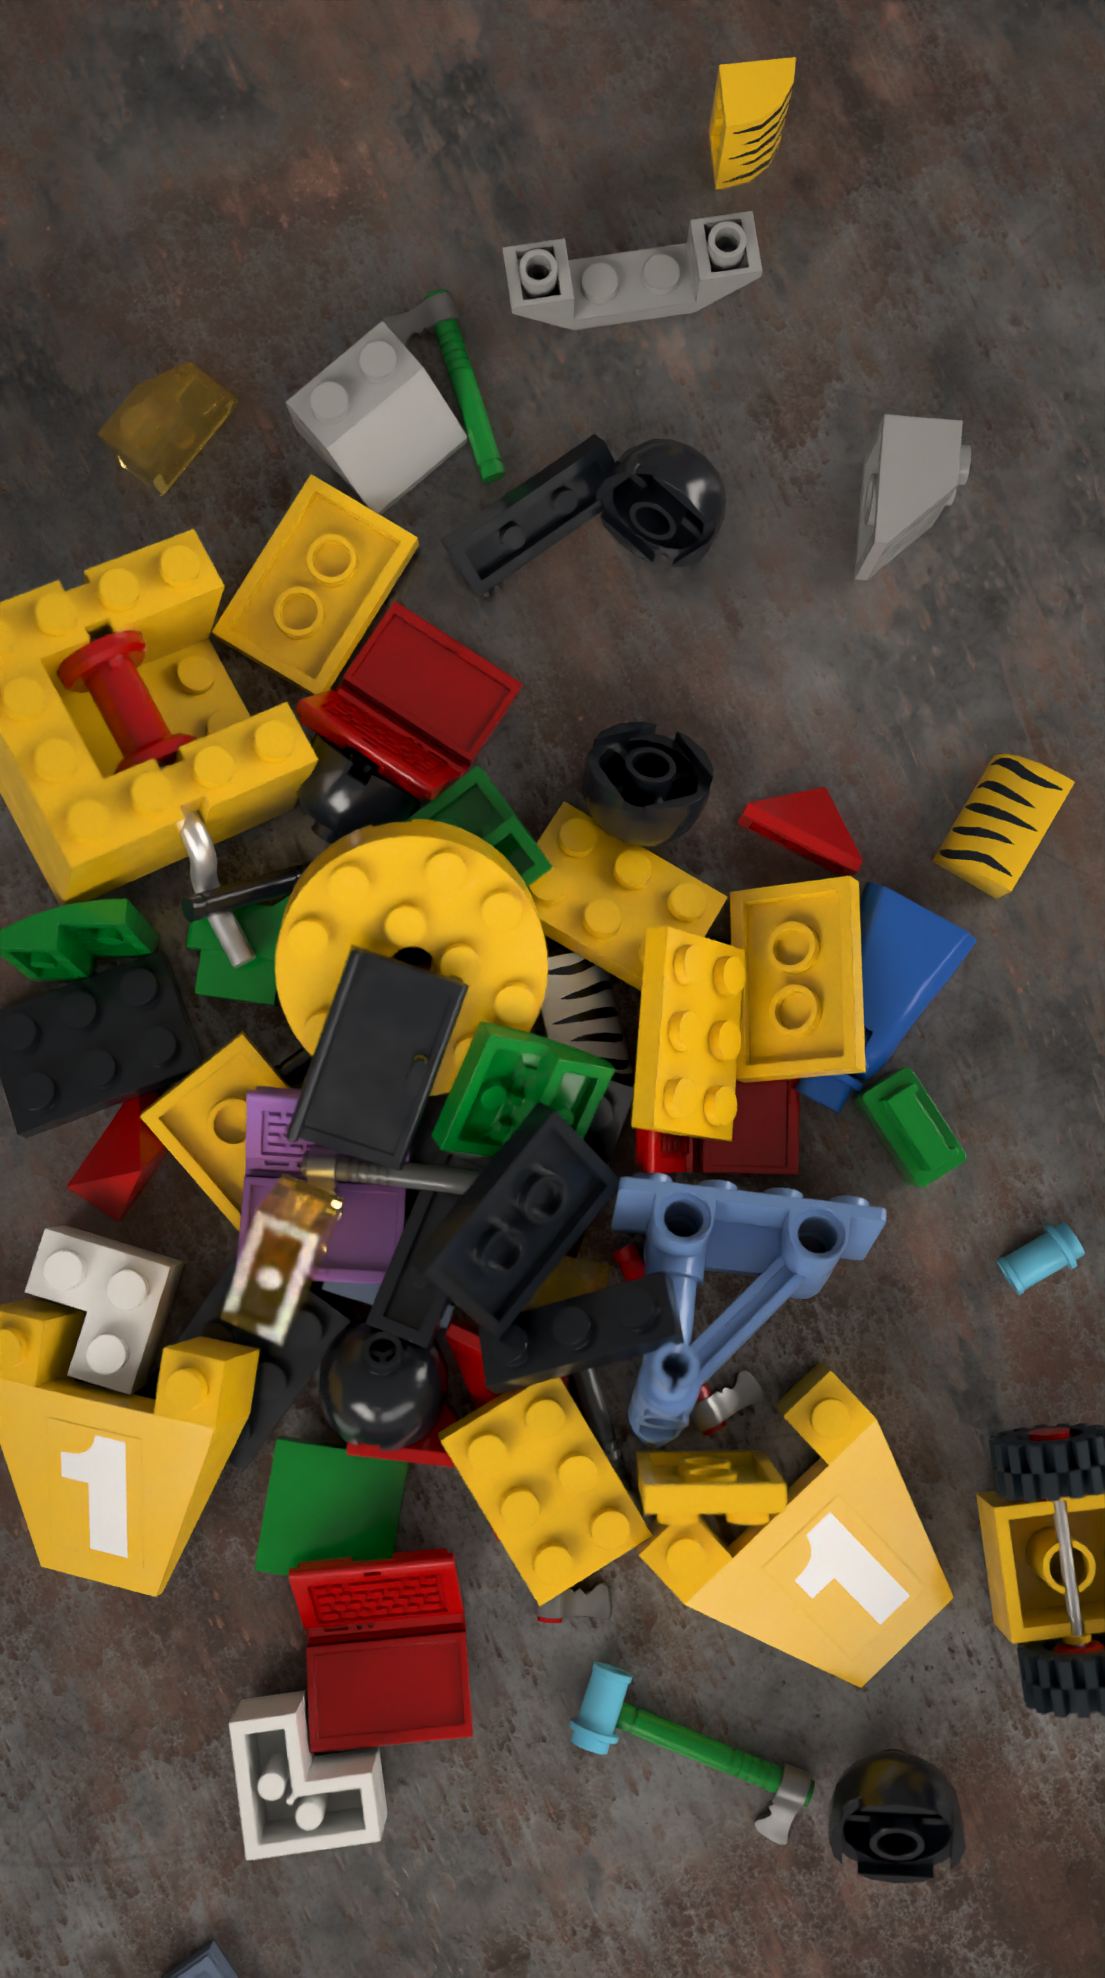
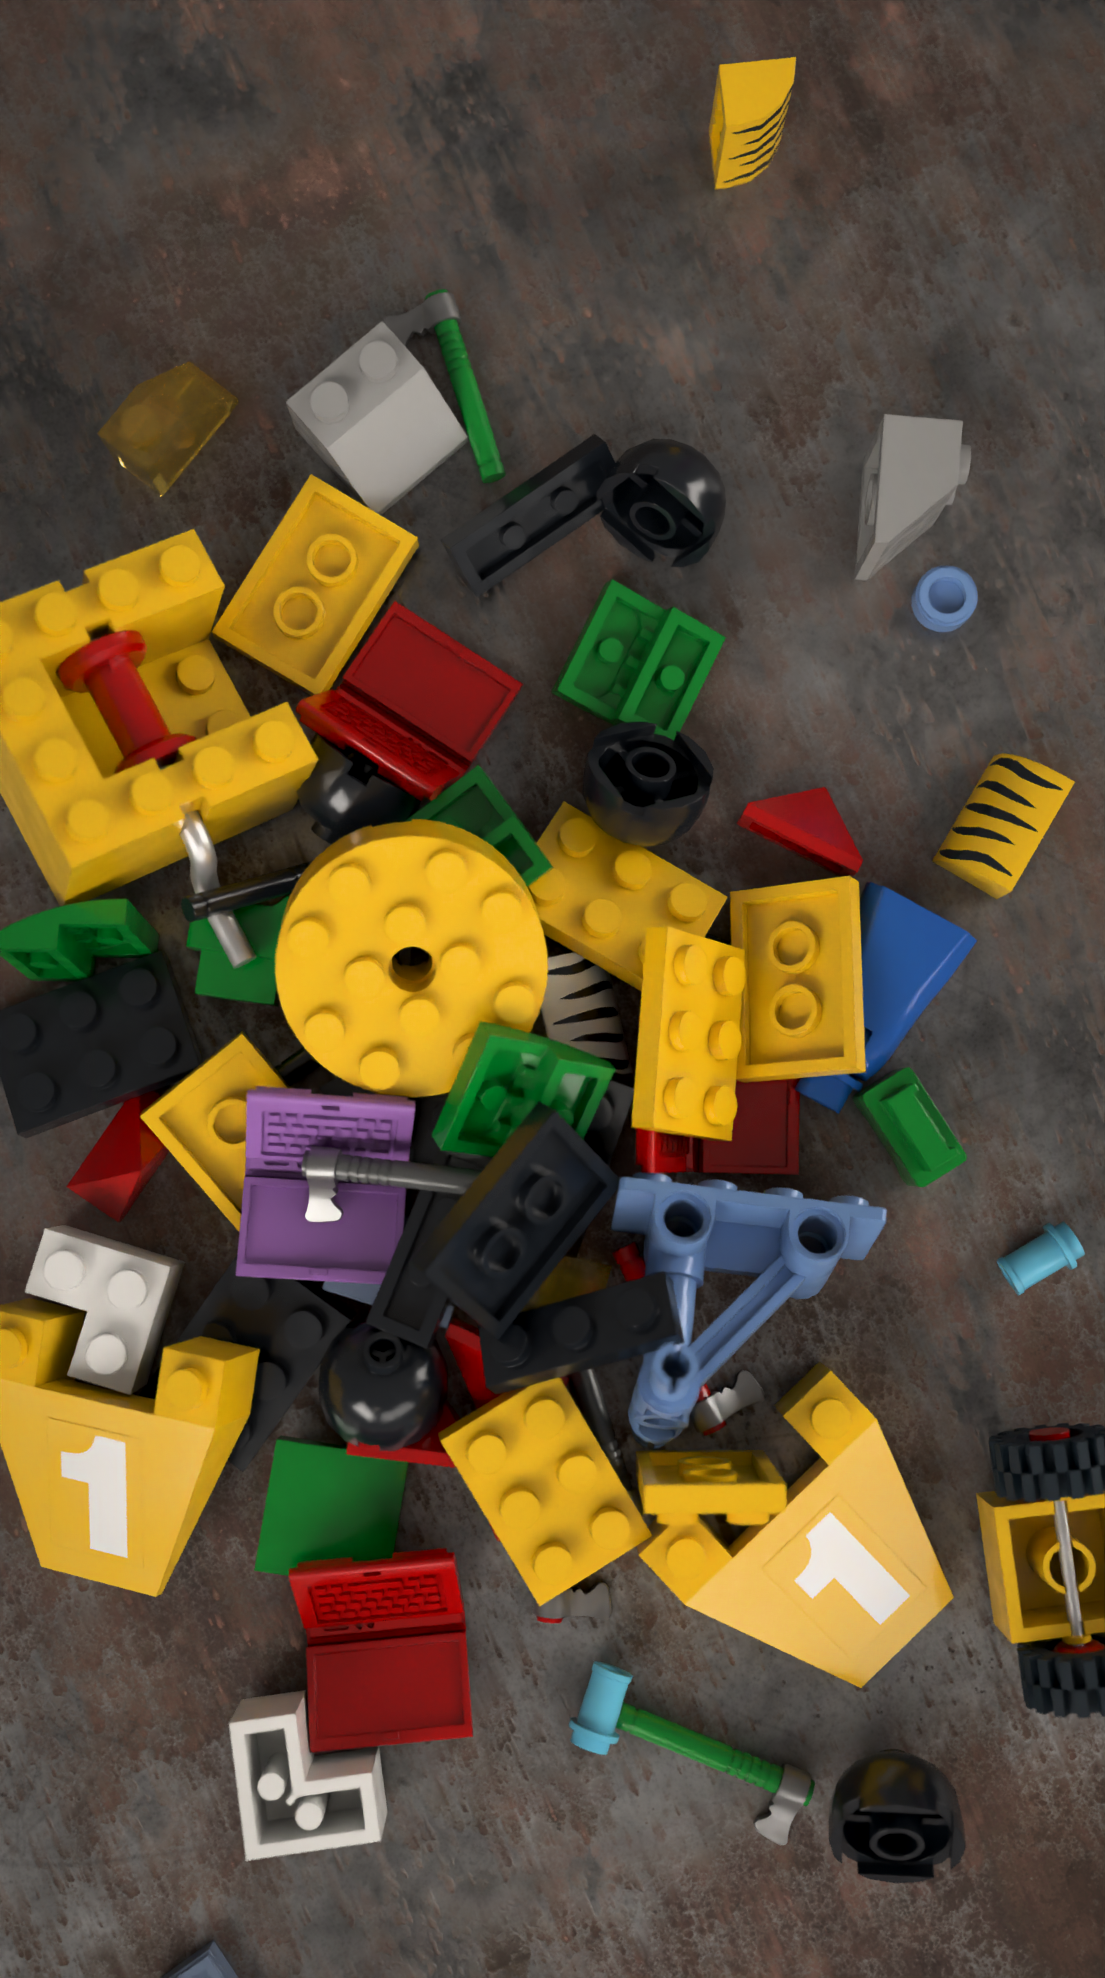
(281, 1257): clear yellow slope -> none
(363, 1079): black door -> none
(633, 284): light grey slope -> none
(638, 661): none -> green slope
(944, 598): none -> medium blue tile

